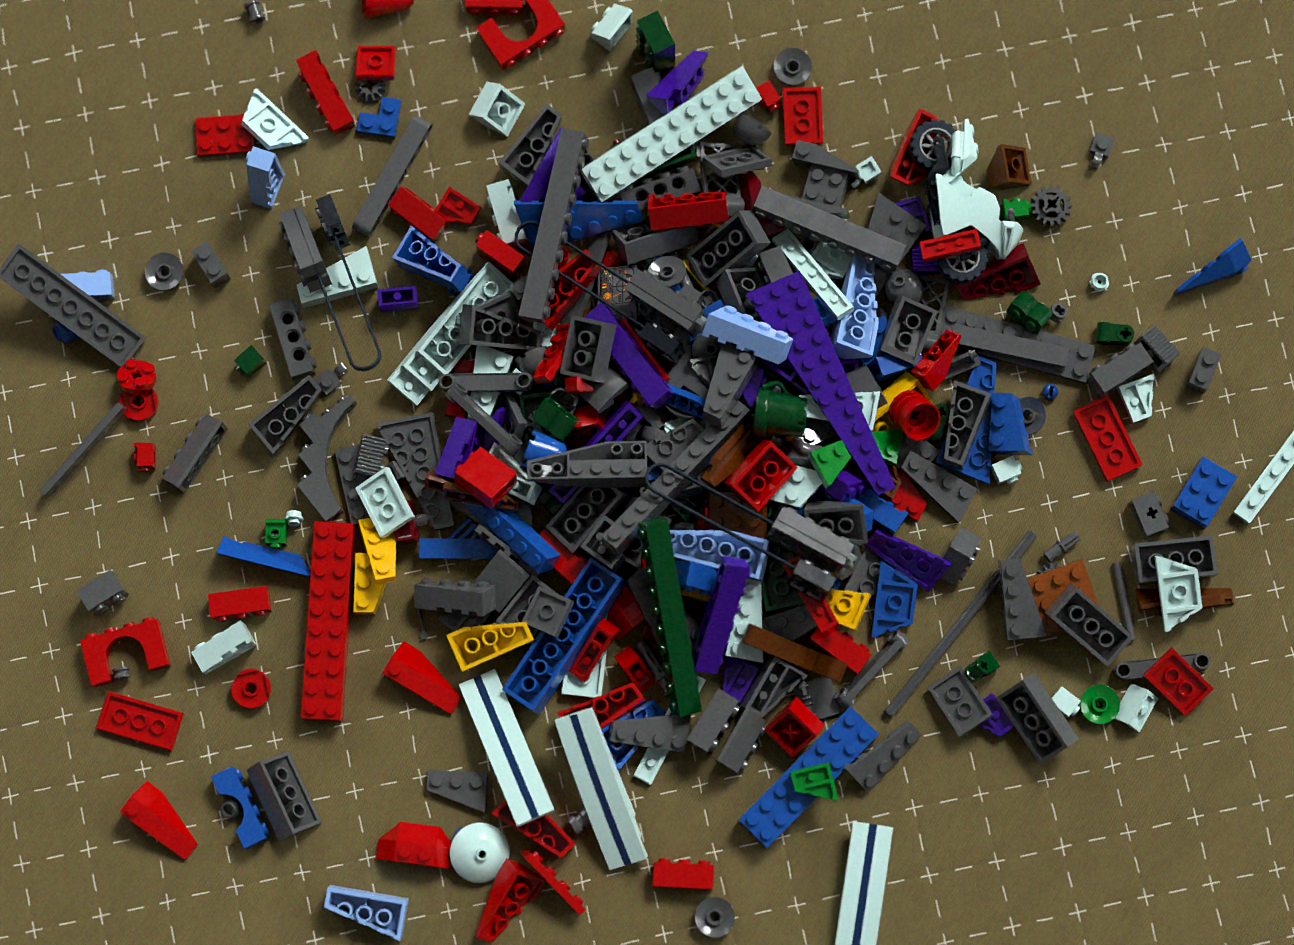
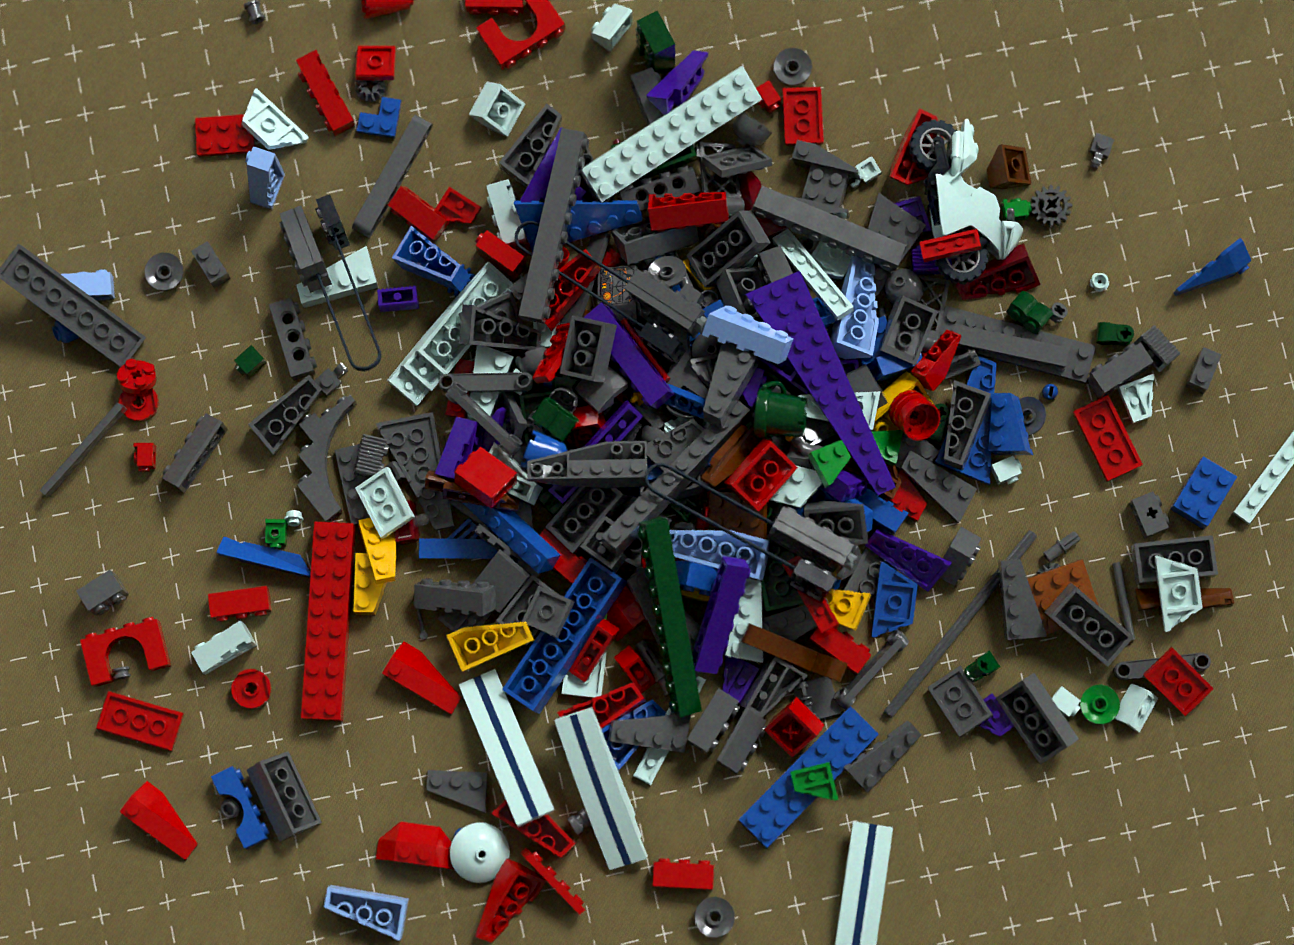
(576, 385): red slope -> none

